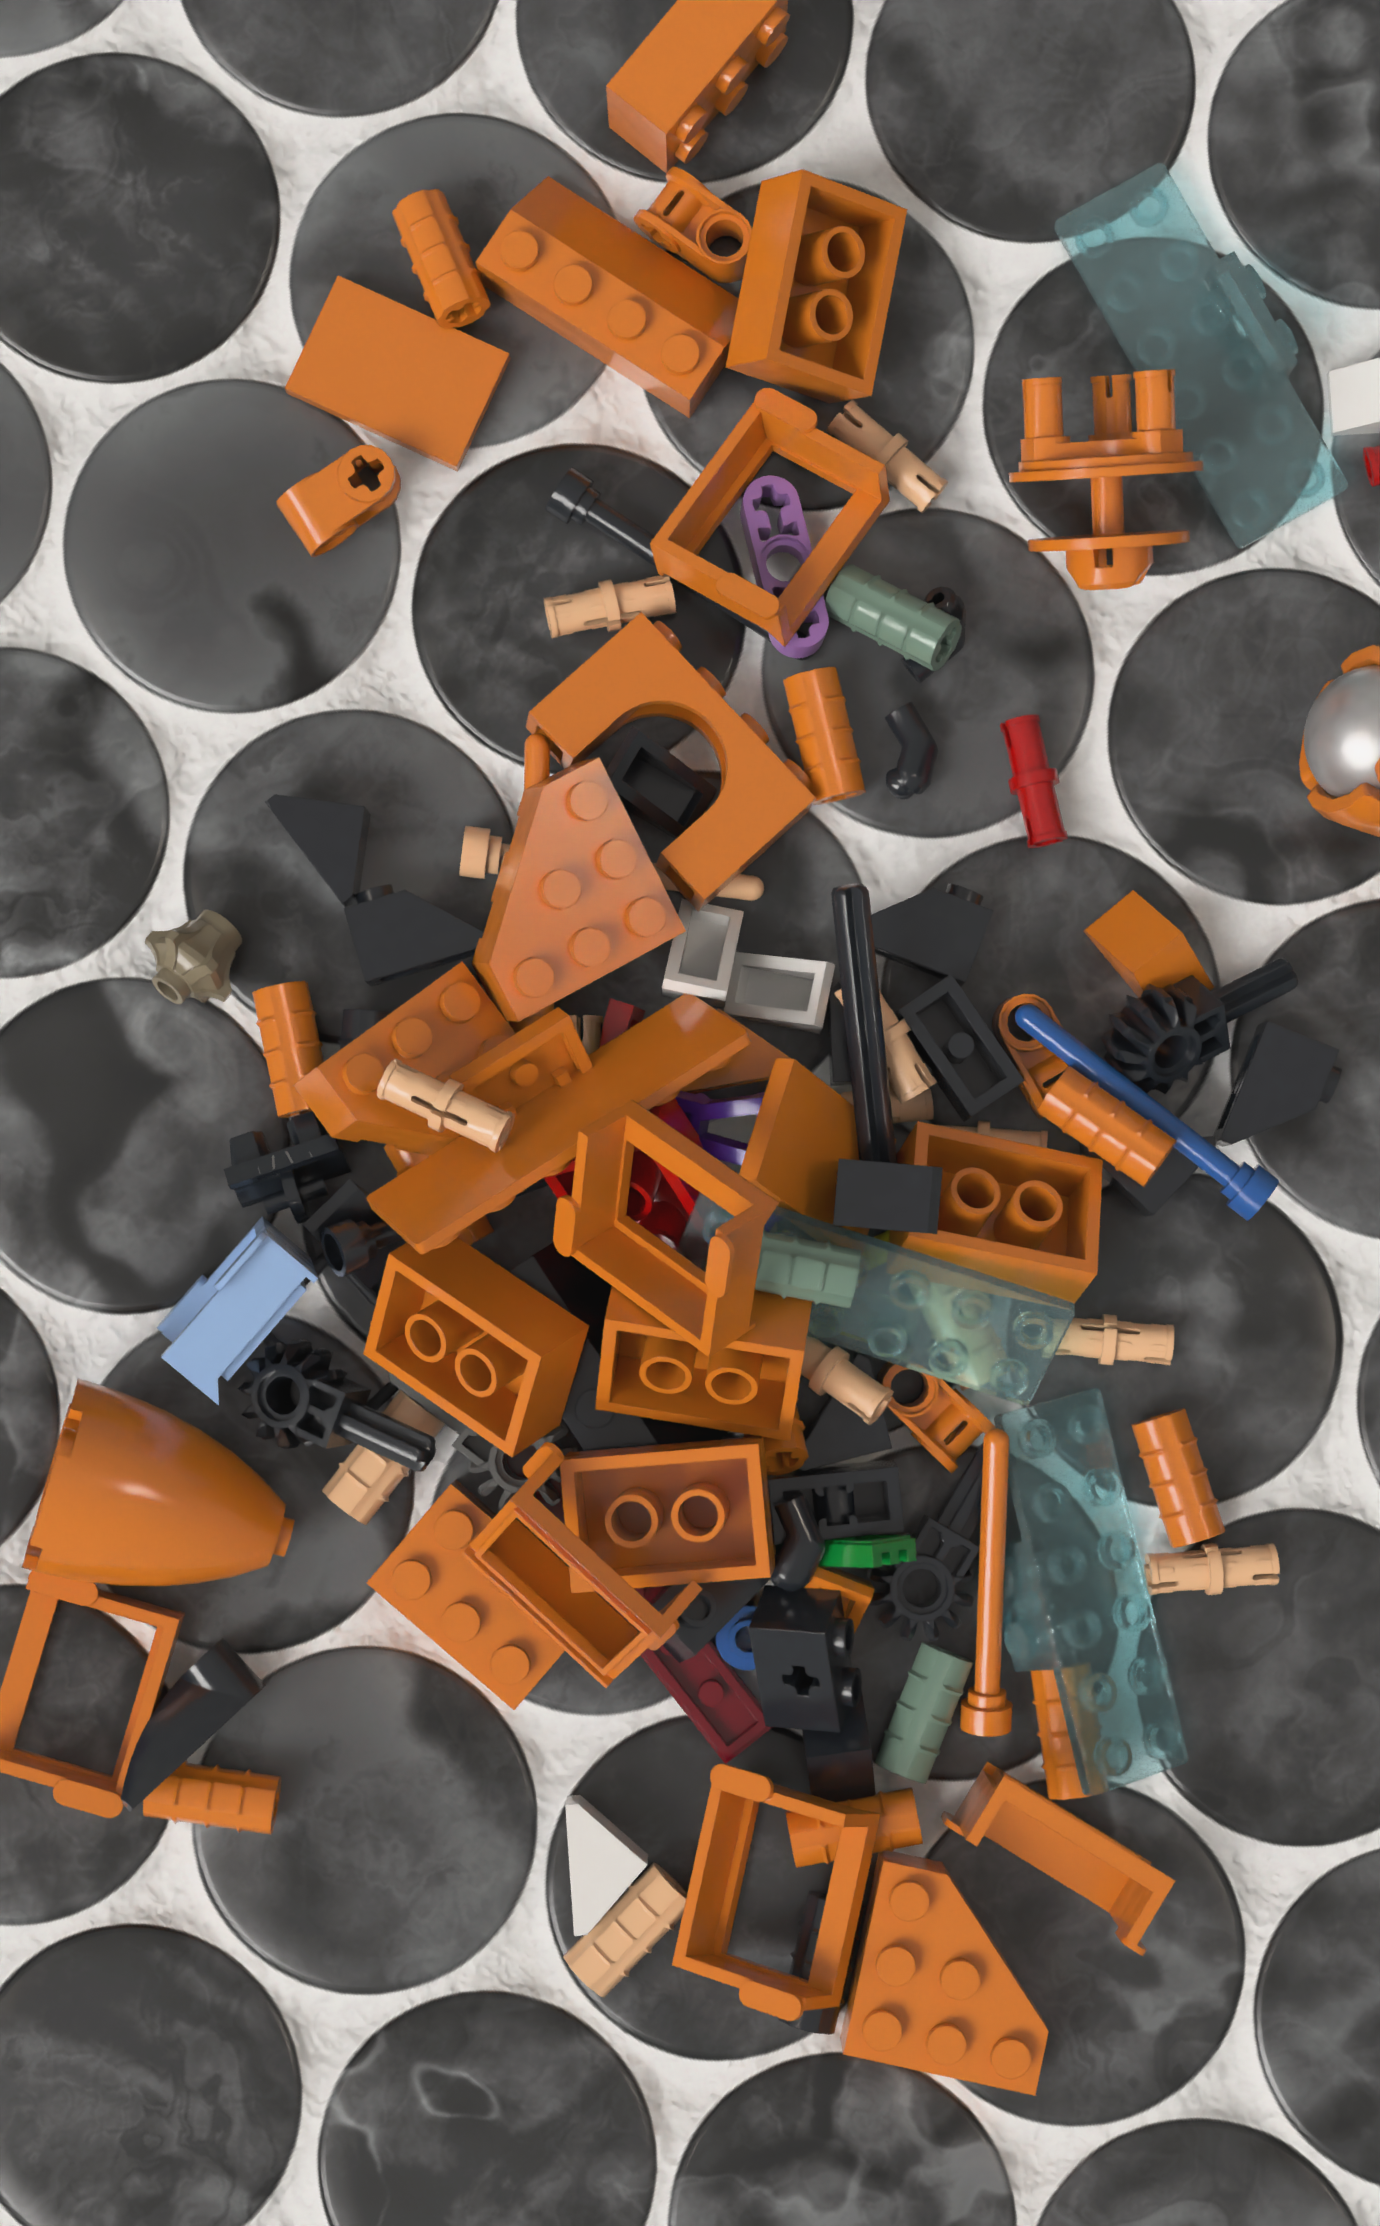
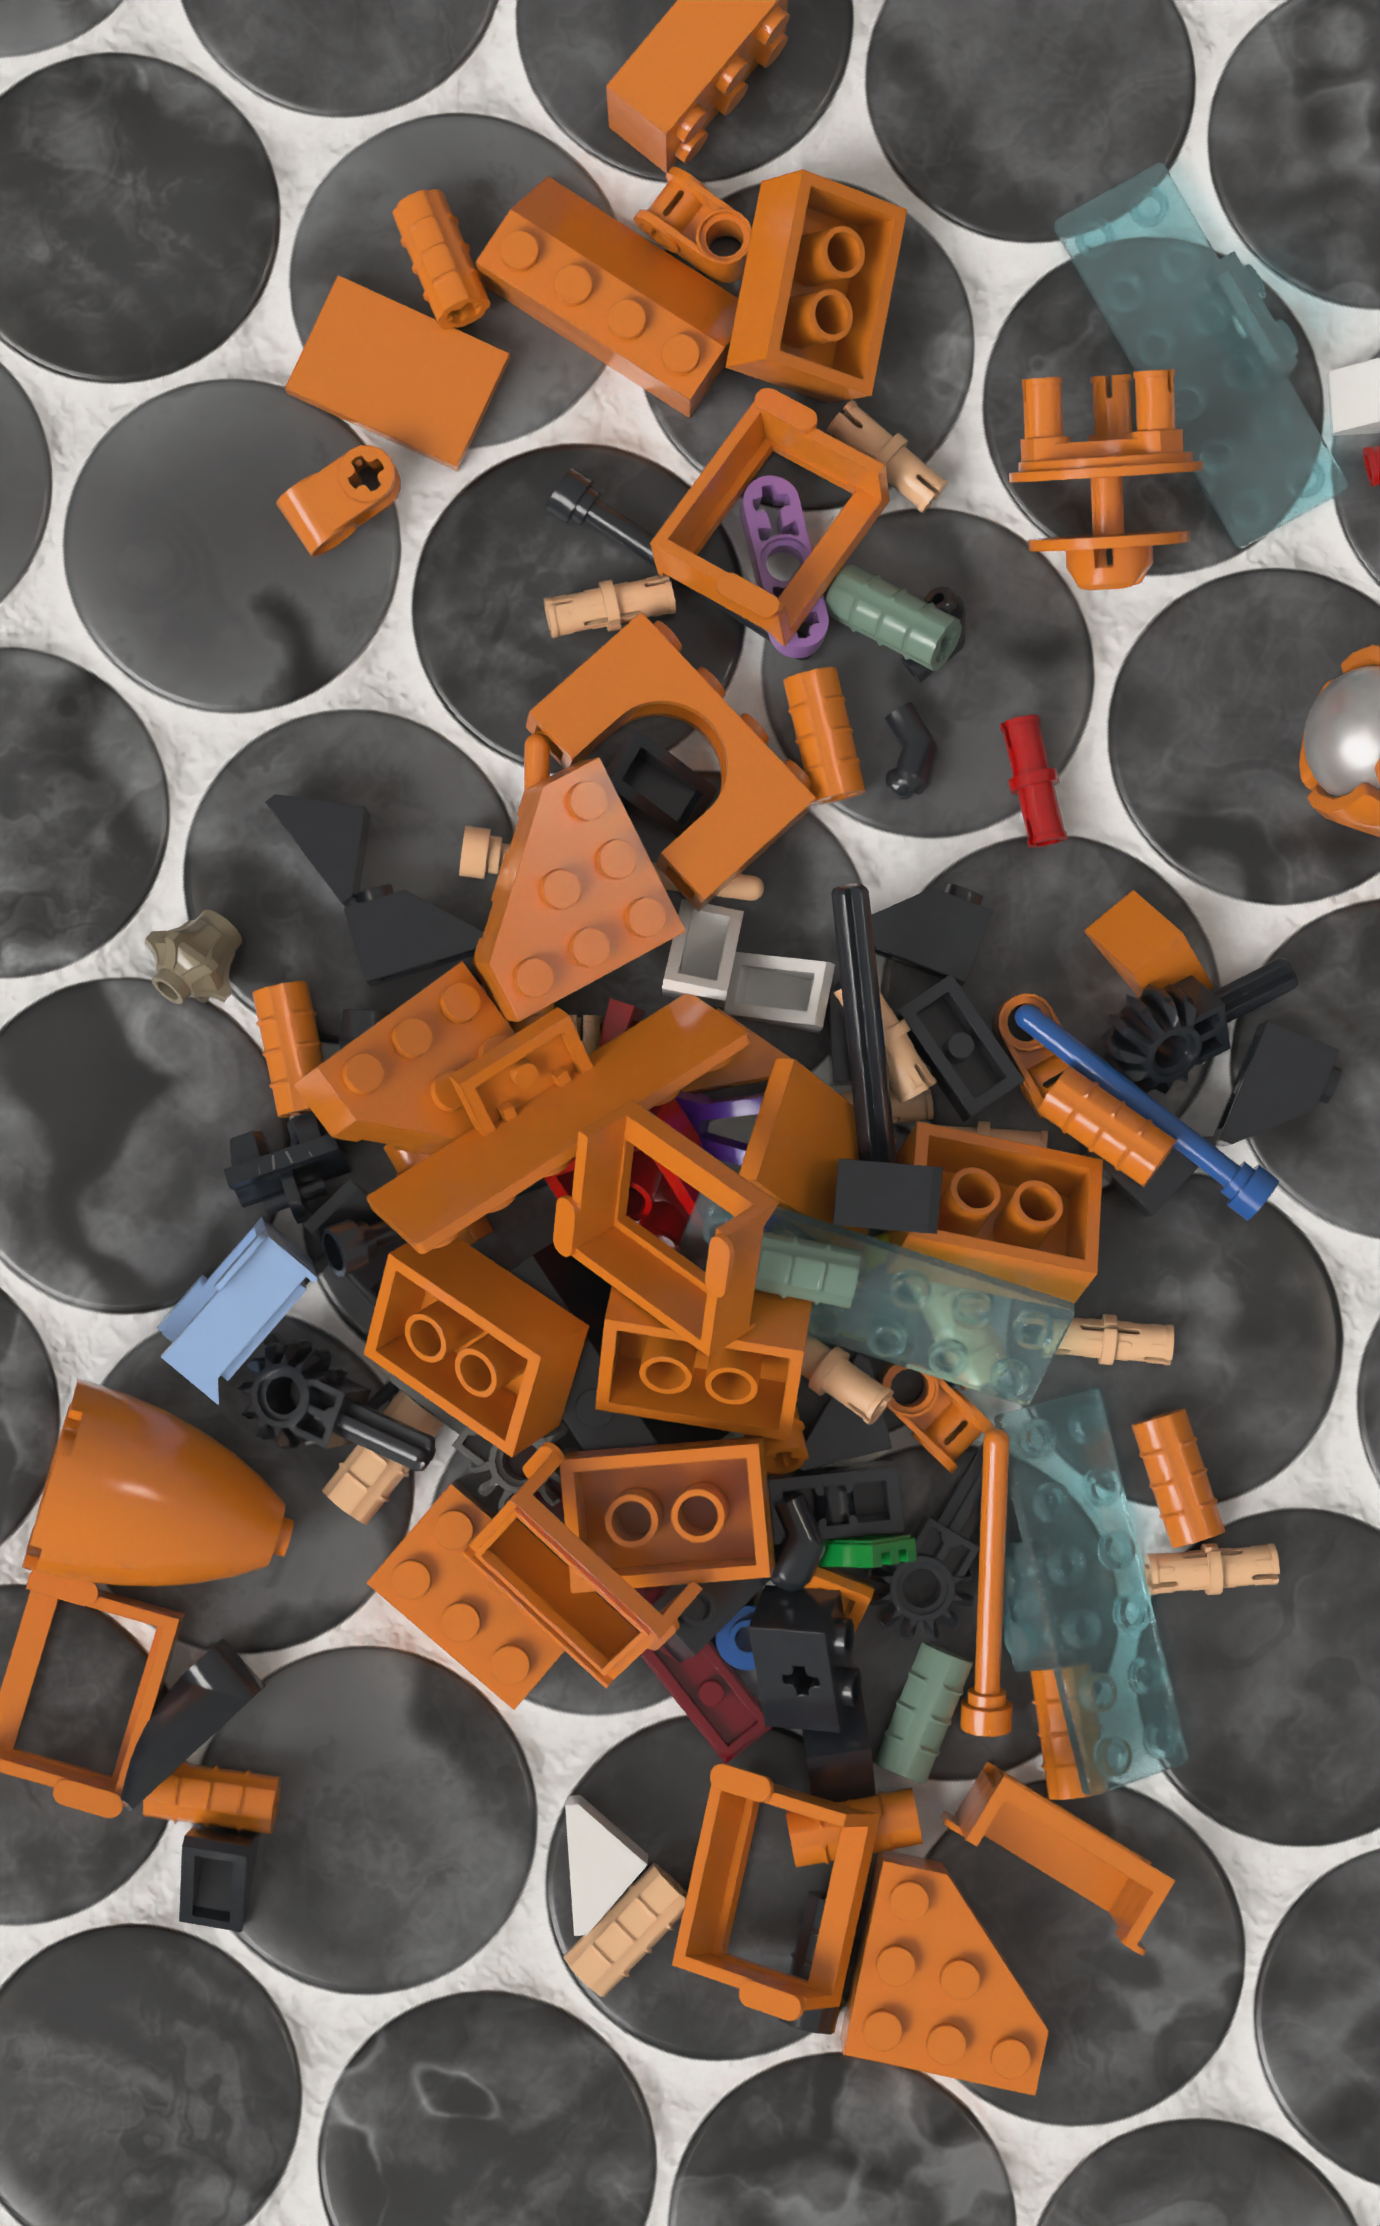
(217, 1876): none -> black slope
(445, 1105): light nougat pin -> none

